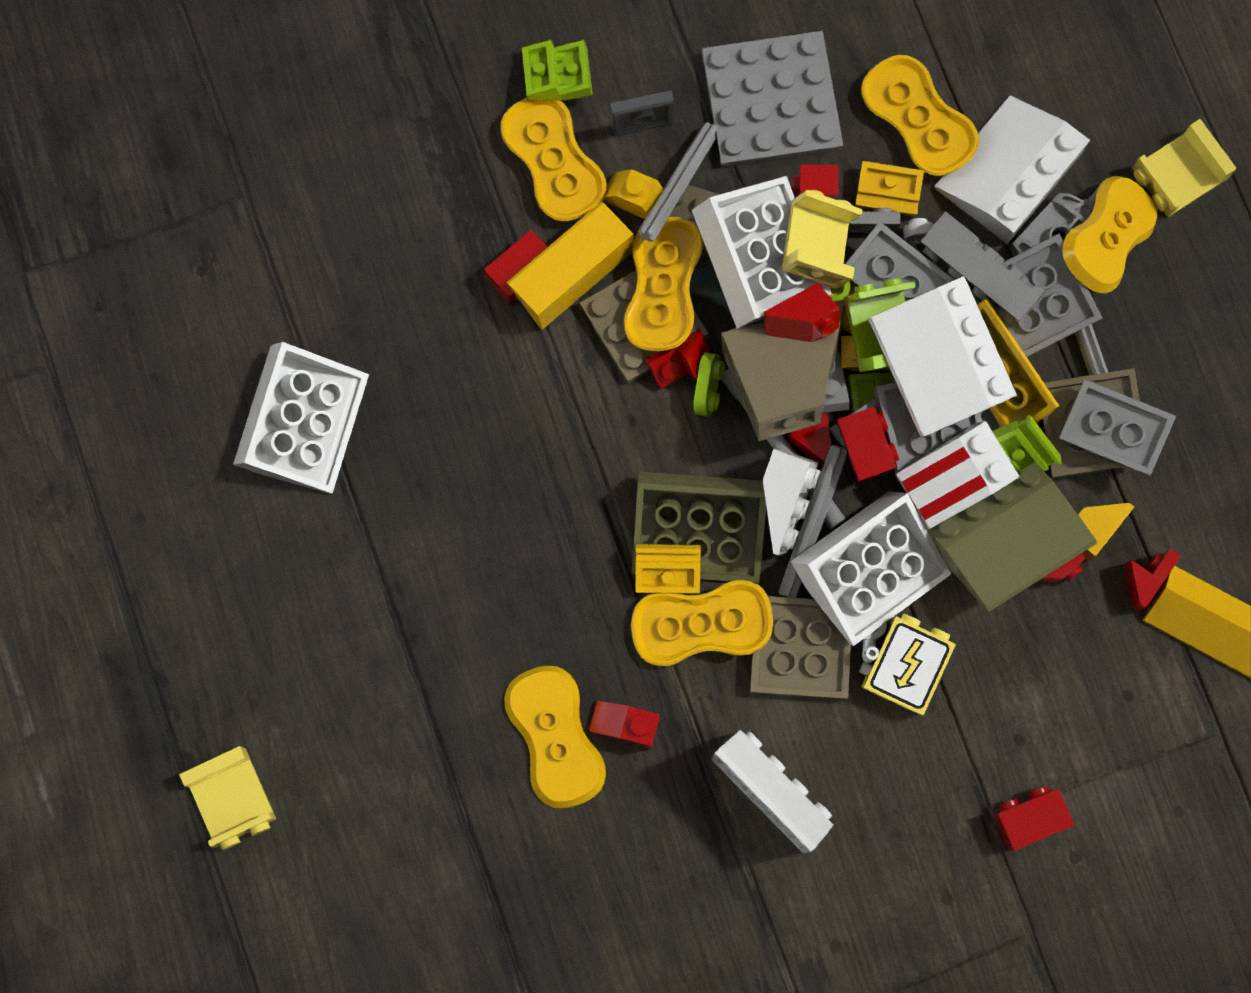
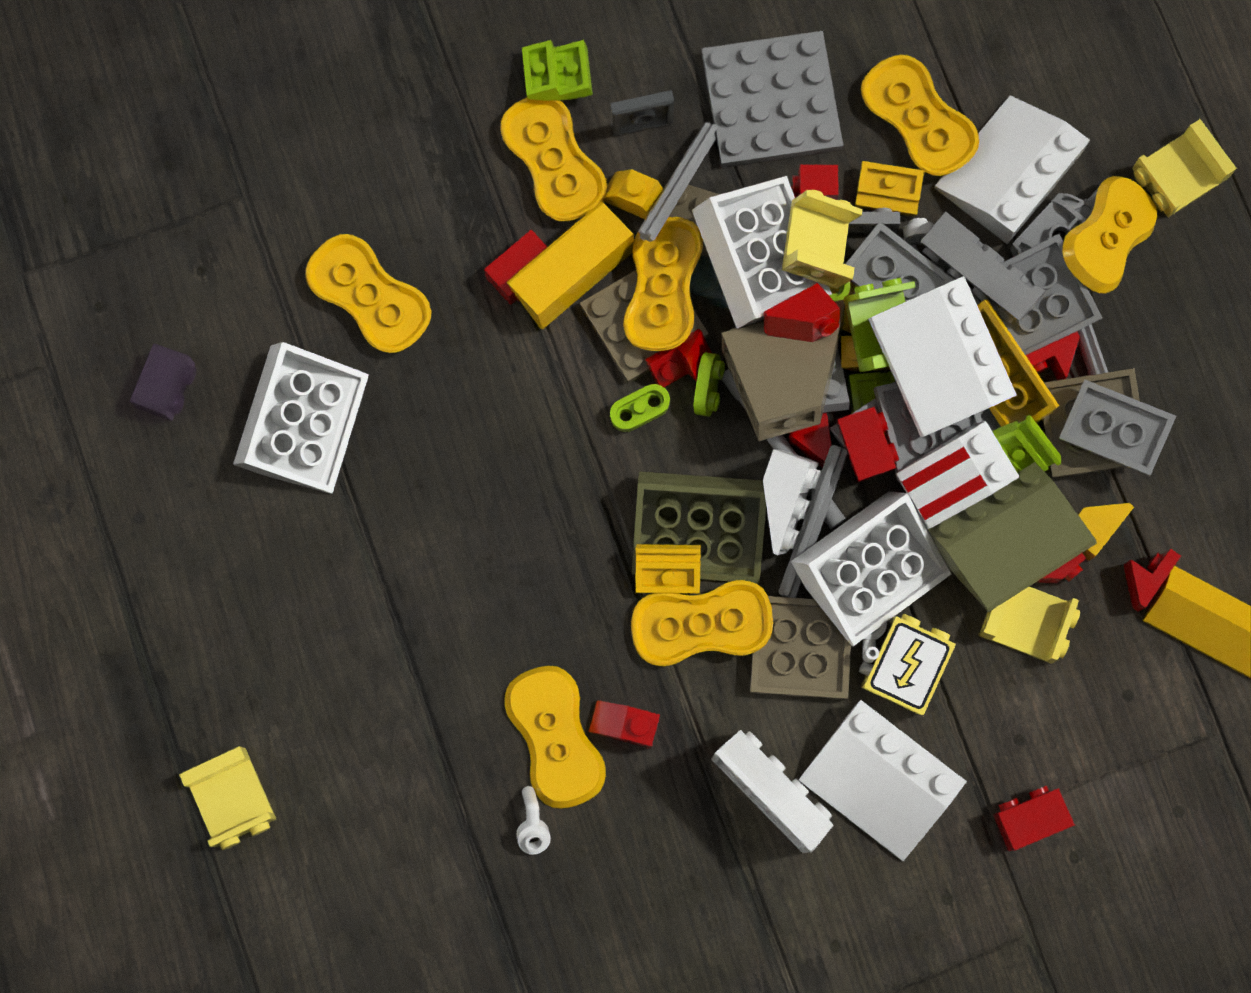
(163, 382): none -> clear purple brick
(385, 309): none -> yellow plate
(532, 826): none -> white plate
(639, 408): none -> lime plate
(882, 780): none -> white slope
(1033, 624): none -> light yellow panel
(1057, 354): none -> red slope

